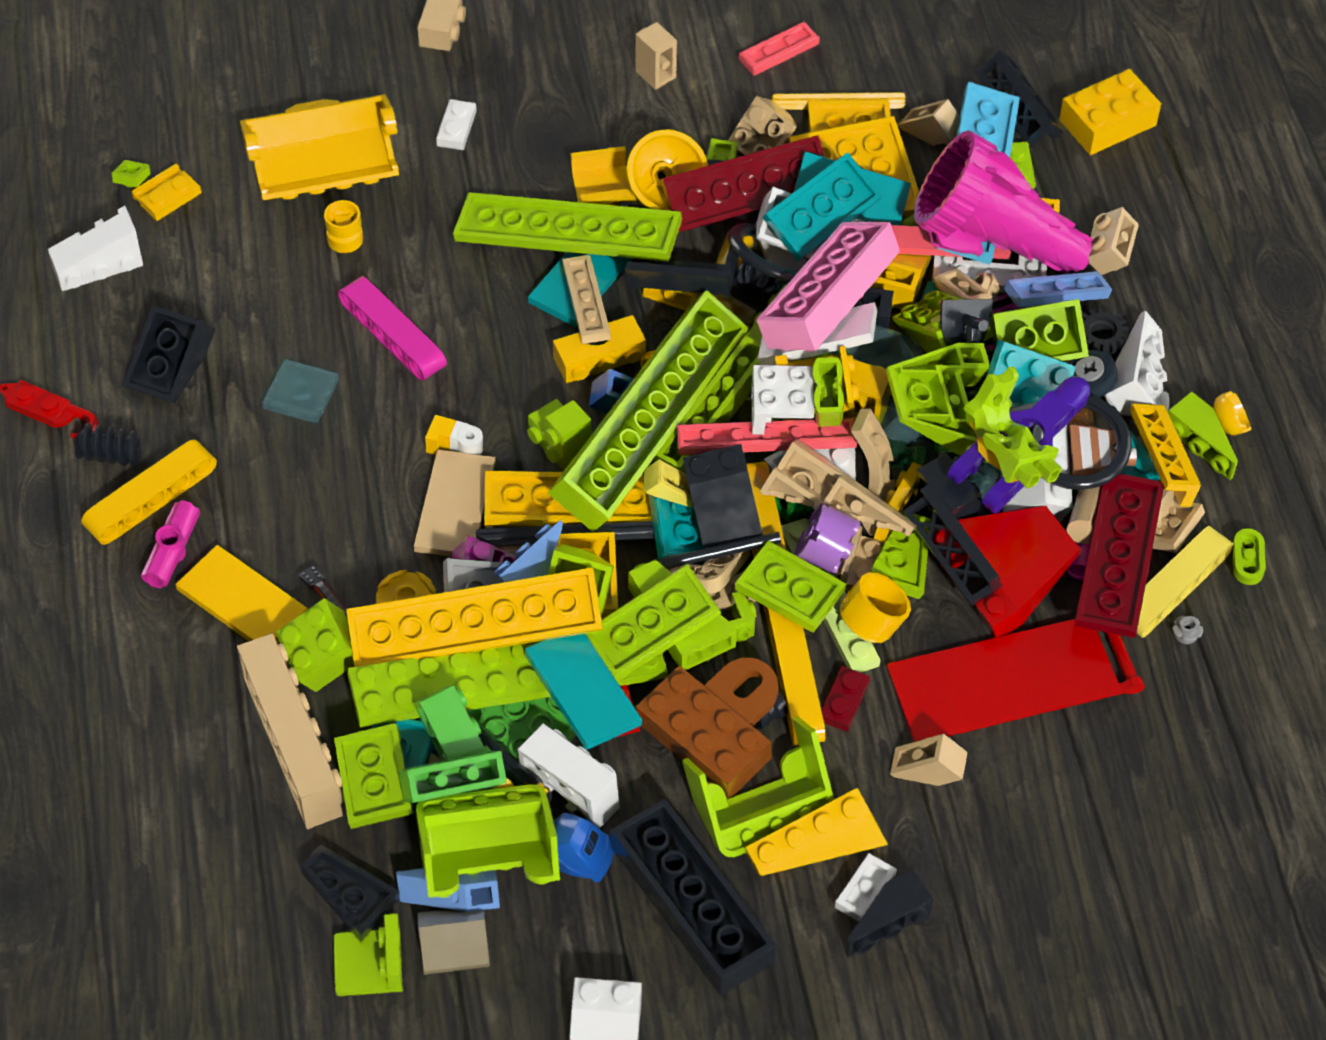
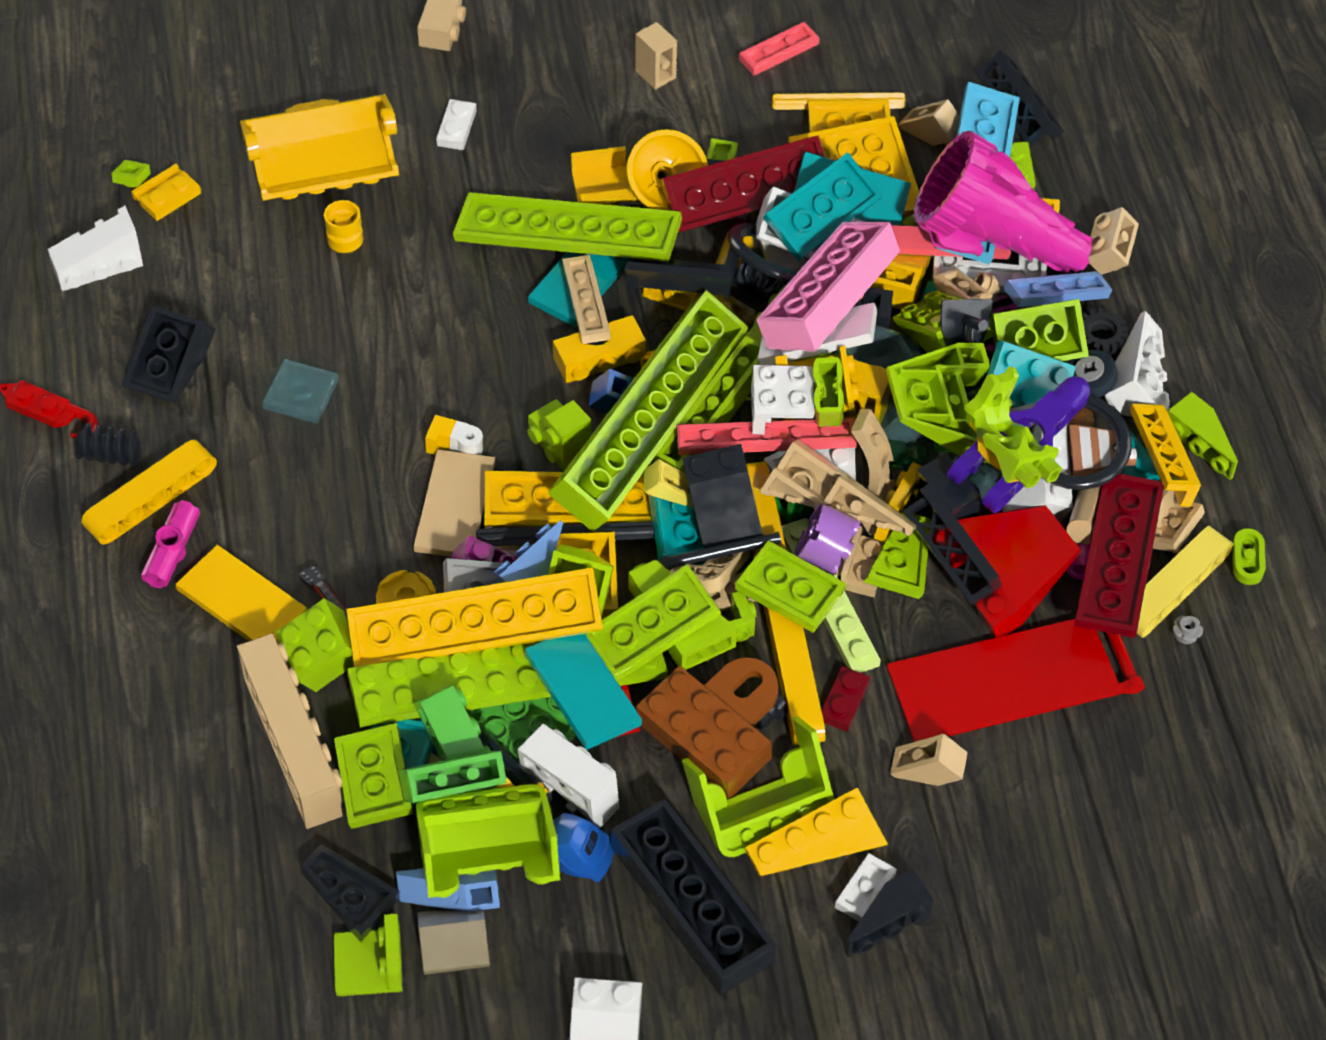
(392, 328): dark pink beam -> none
(763, 127): tan slope -> none
(875, 607): yellow piece -> none
(1109, 111): yellow brick -> none
(1231, 414): yellow hair -> none

